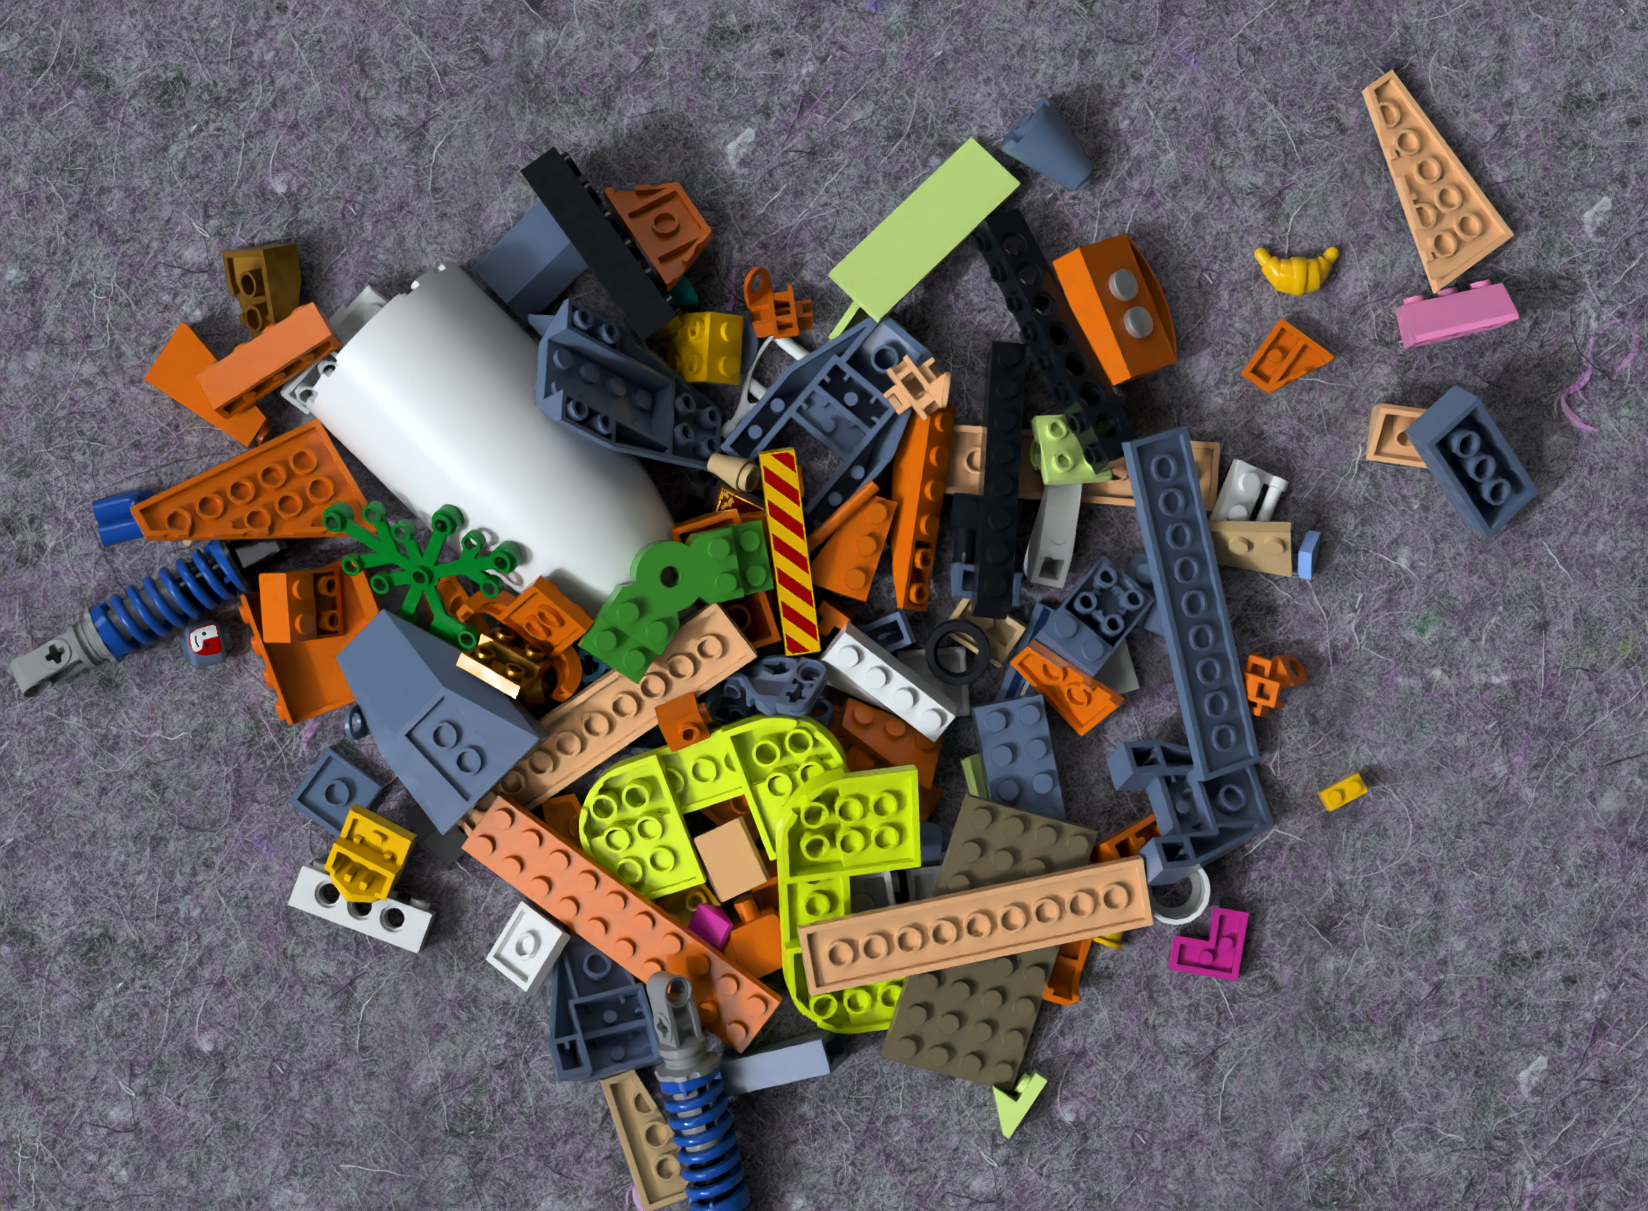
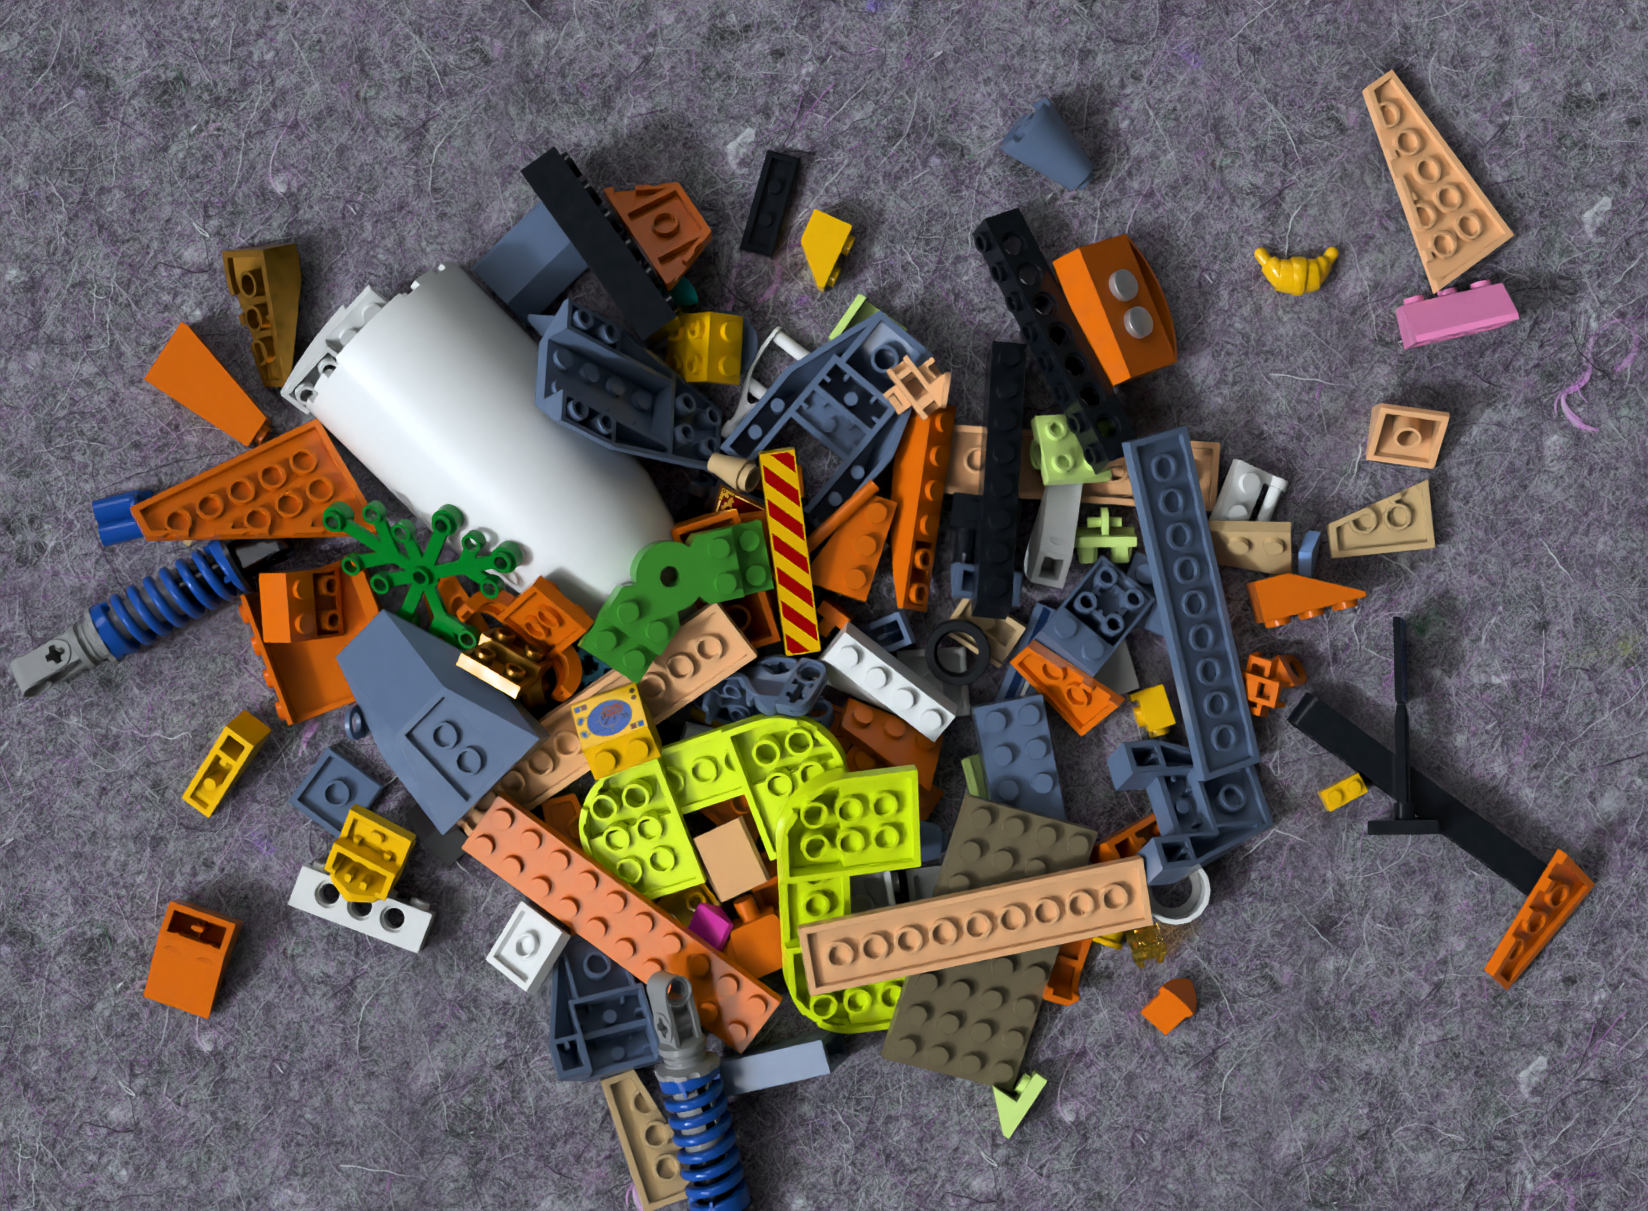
(191, 957): none -> orange slope
(205, 644): head -> none
(226, 762): none -> yellow slope
(268, 360): orange brick -> none
(616, 730): none -> yellow slope
(683, 721): orange brick -> none
(770, 204): none -> black tile
(771, 321): orange piece -> none
(823, 245): none -> yellow slope
(924, 230): yellowish green tile -> none
(1104, 532): none -> yellowish green hips
(1146, 944): none -> clear yellow tile
(1152, 710): none -> yellow brick
(1171, 1004): none -> orange tile
(1217, 955): dark pink plate -> none
(1284, 358): orange wing -> none
(1289, 594): none -> orange slope
(1387, 526): none -> tan wing
(1404, 817): none -> black piece
(1431, 801): none -> black beam
(1471, 461): sand blue brick -> none
(1543, 913): none -> orange wing

